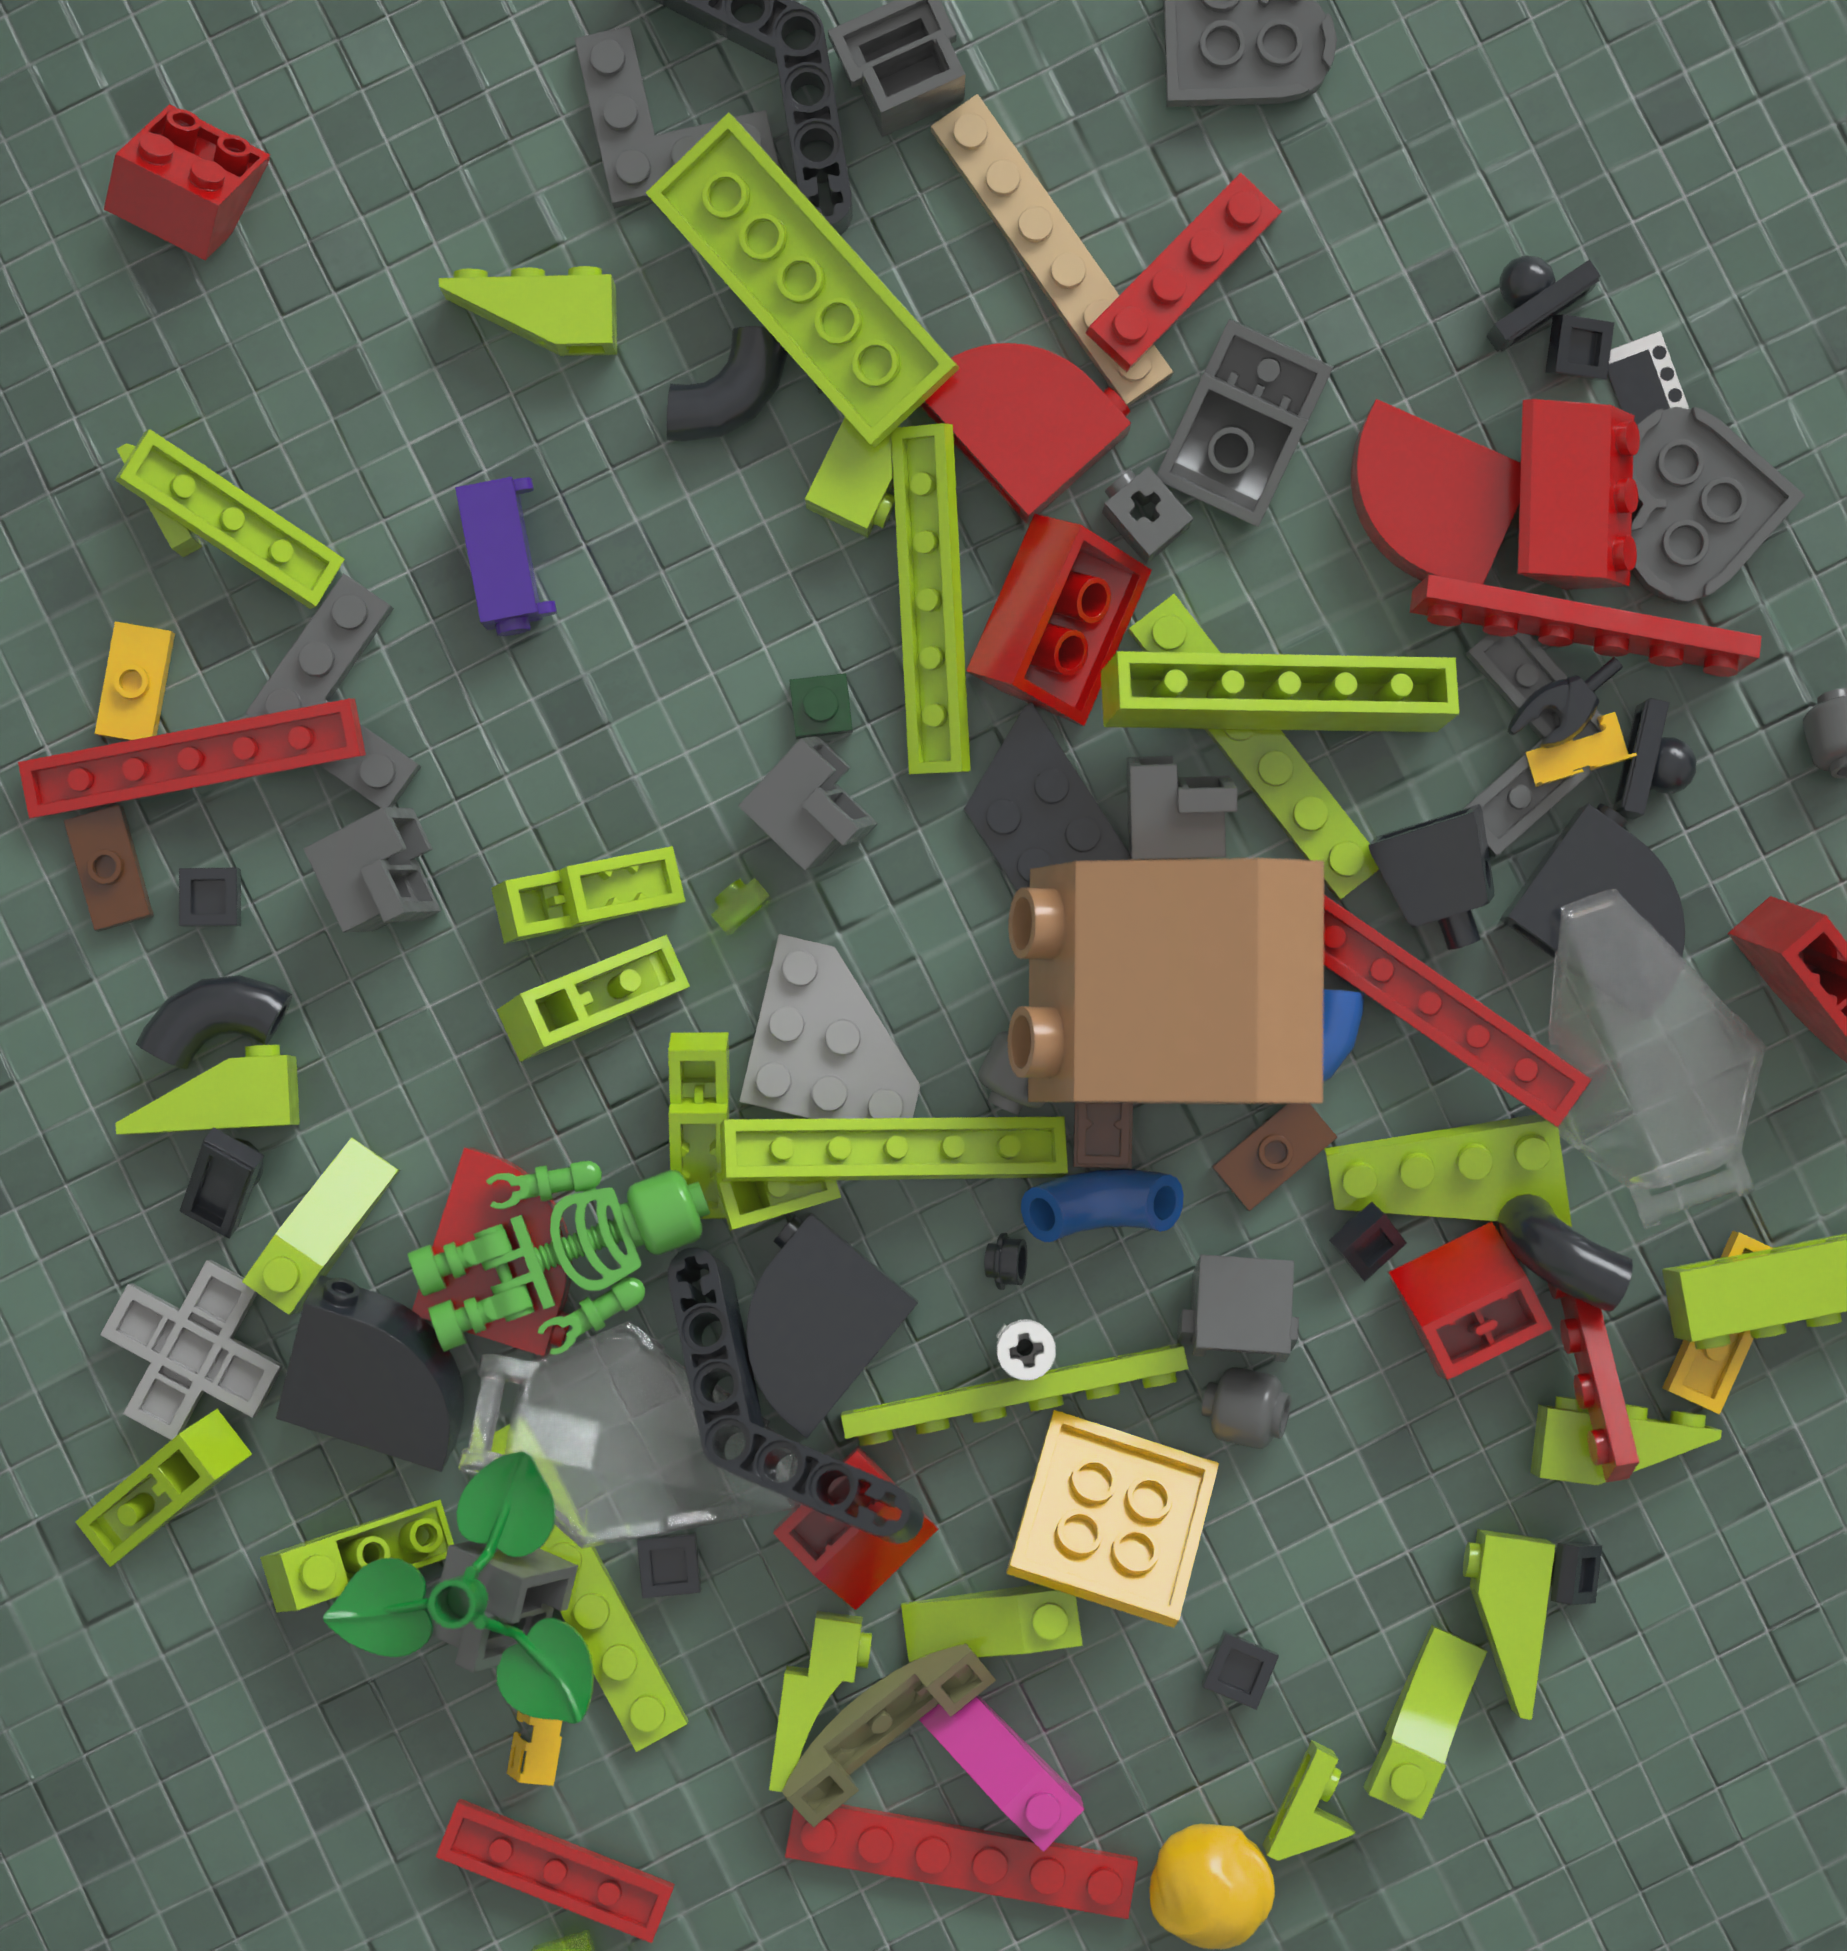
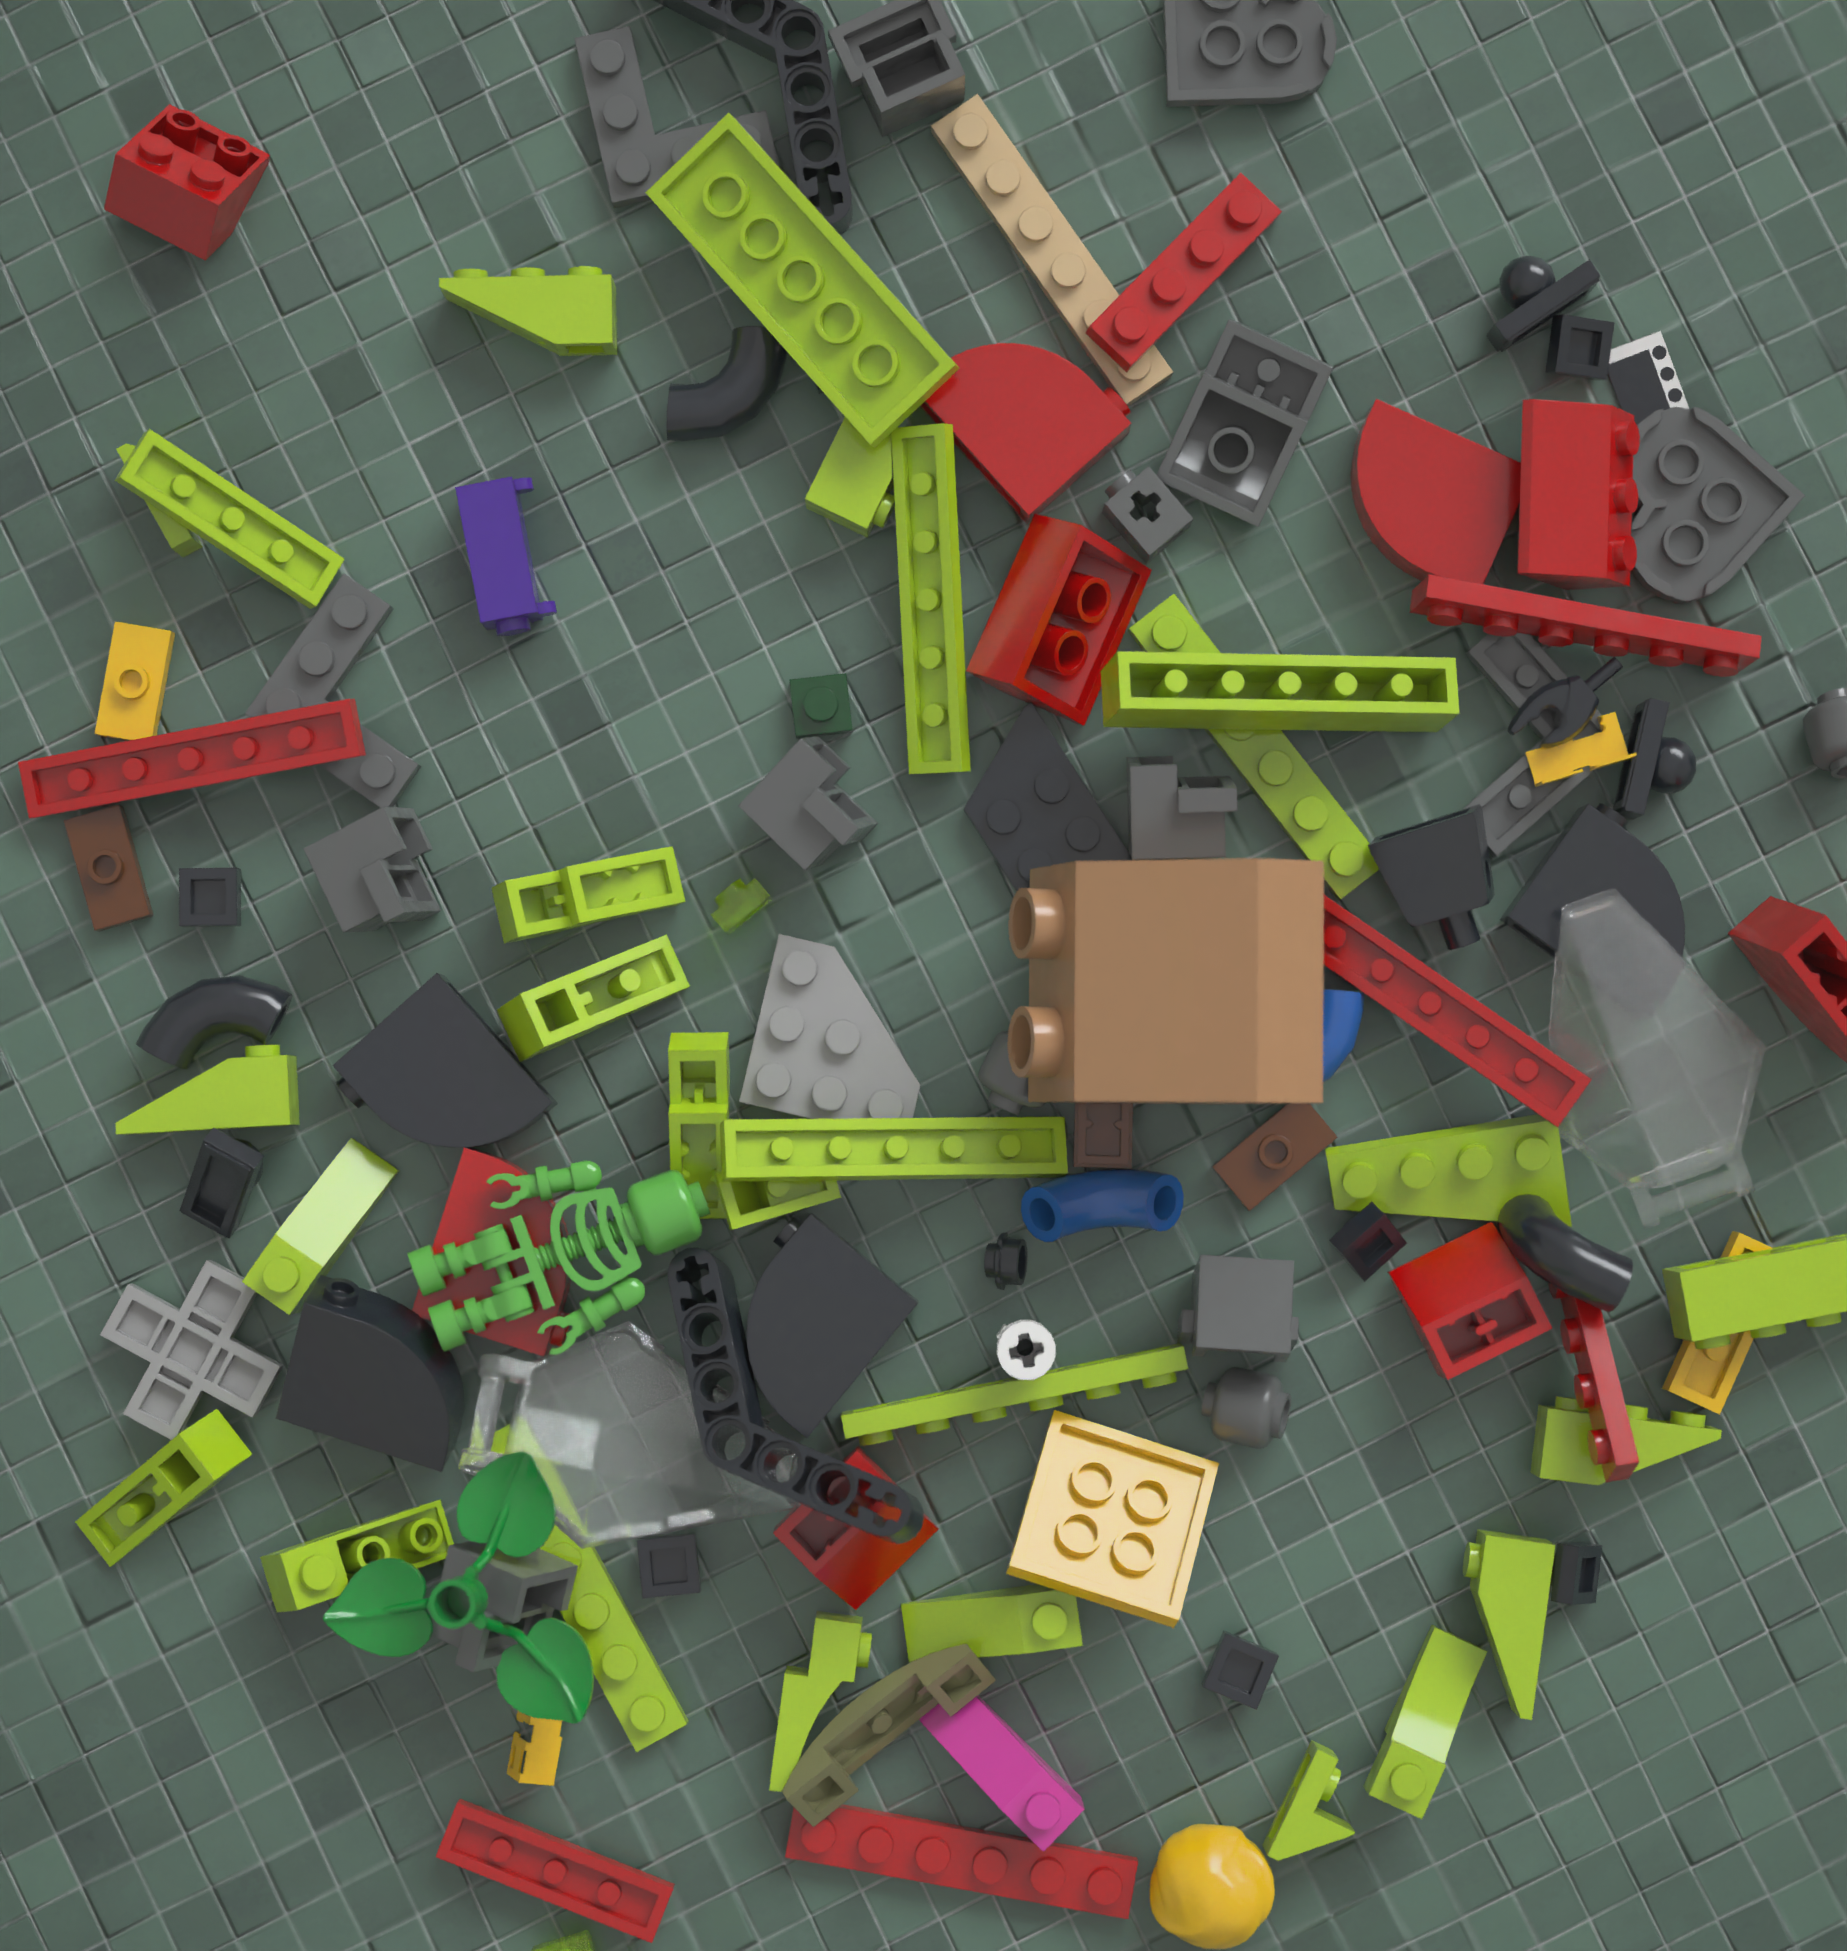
(442, 1073): none -> black brick

